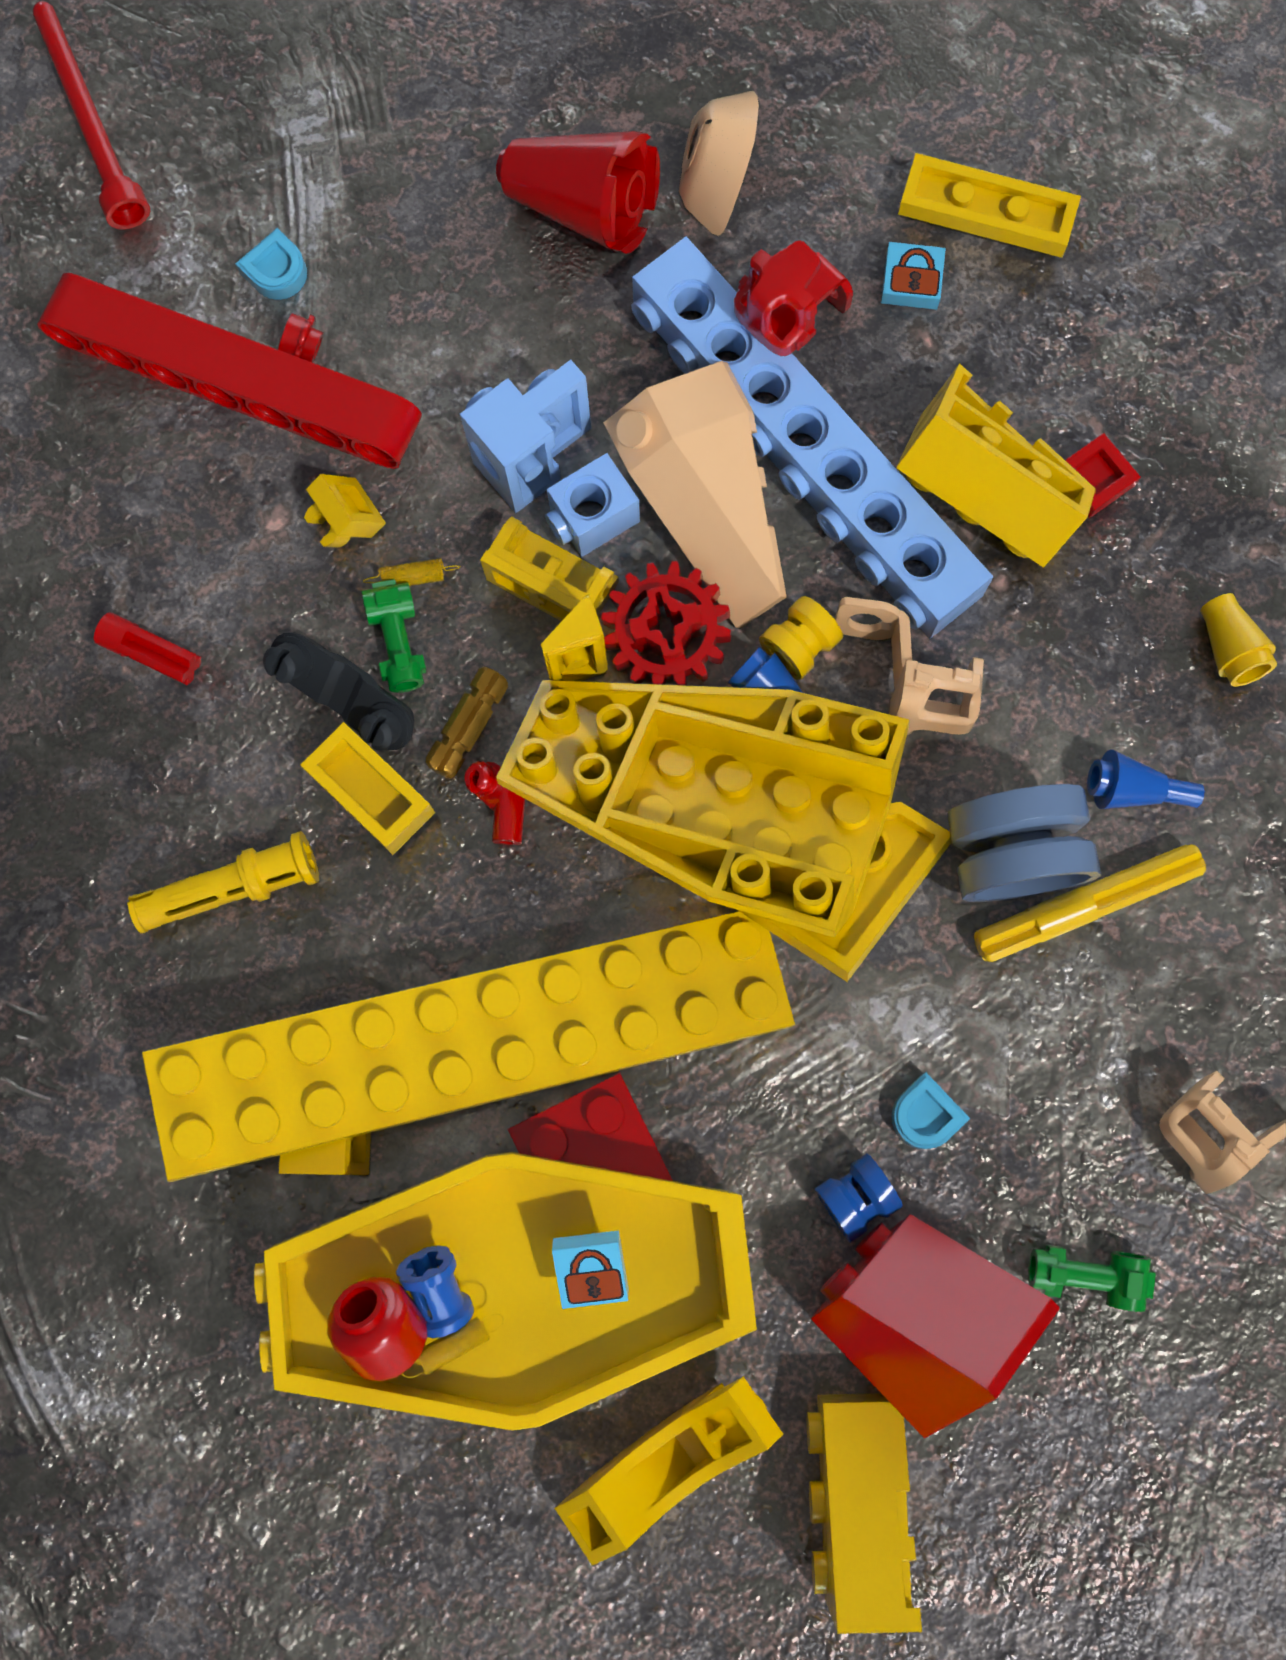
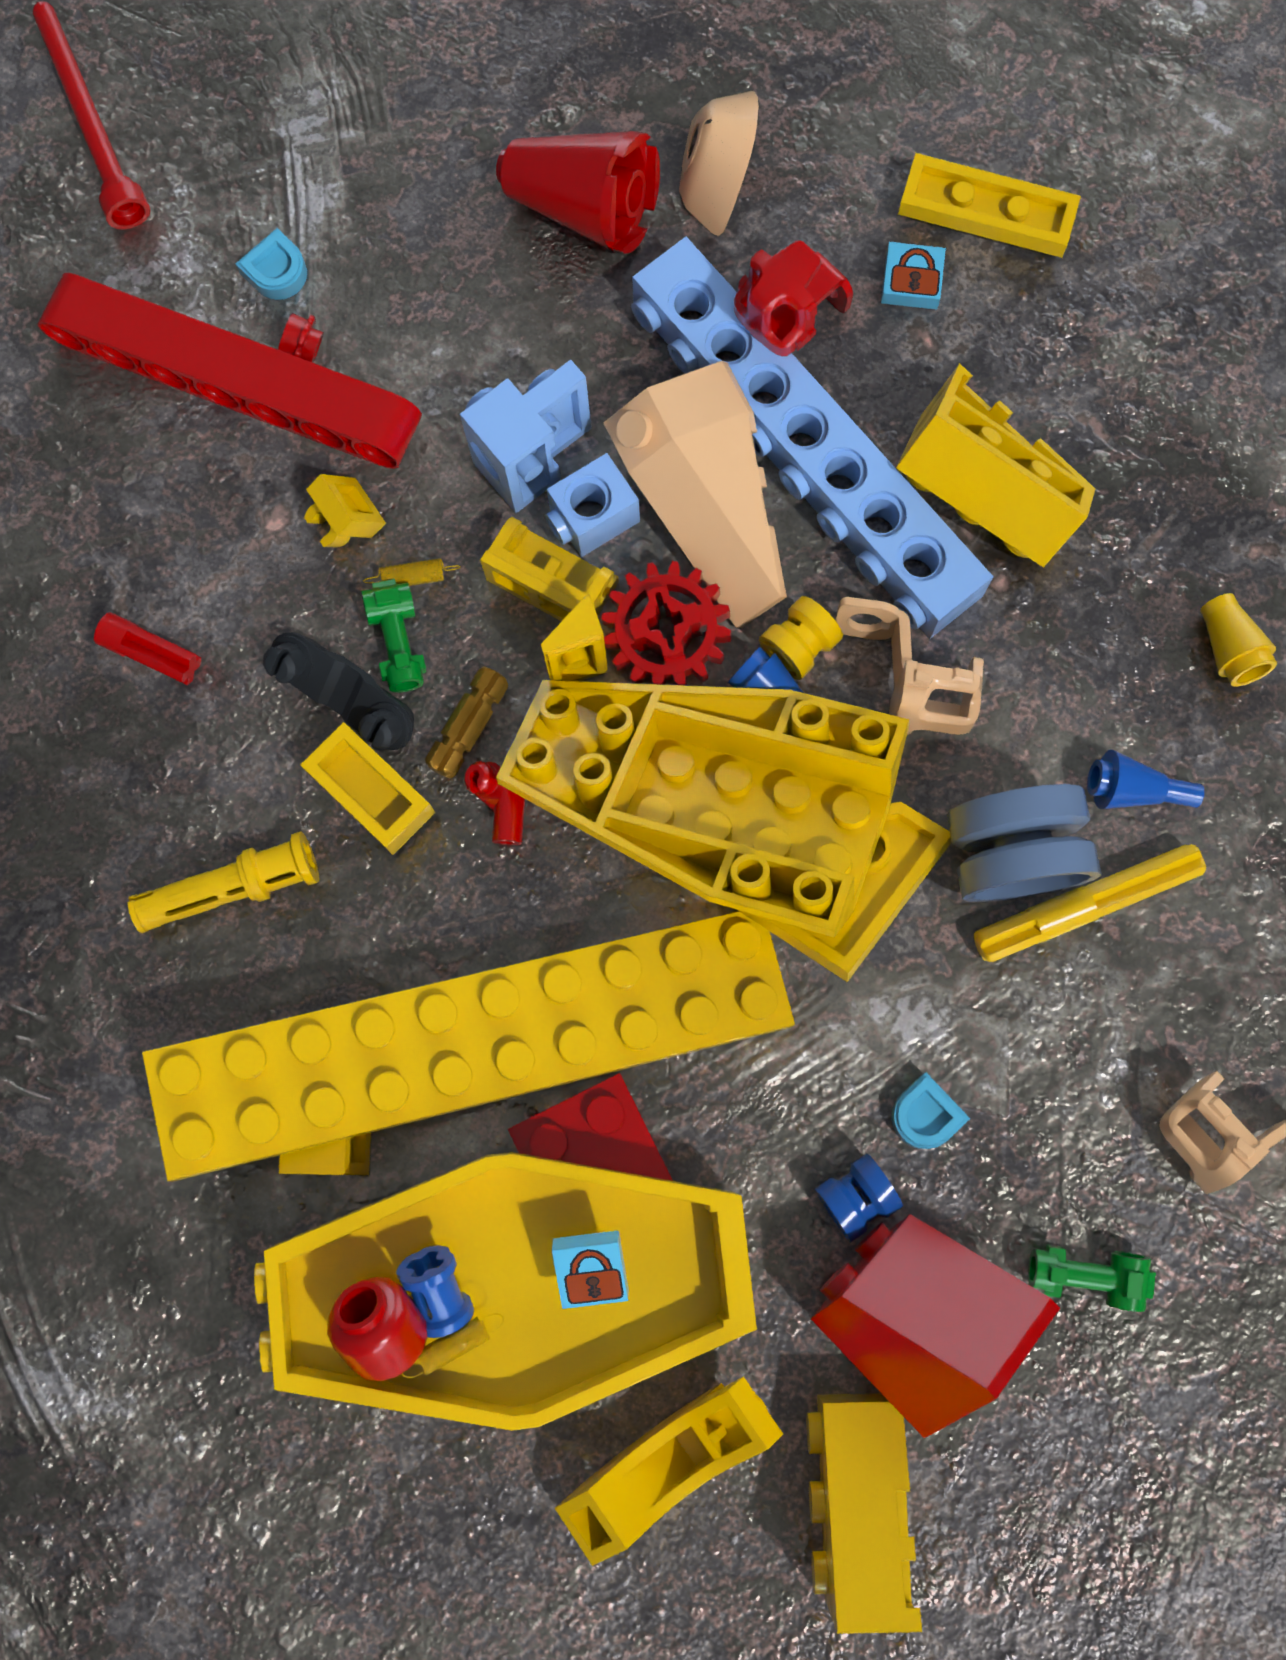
(1105, 470): red plate -> none

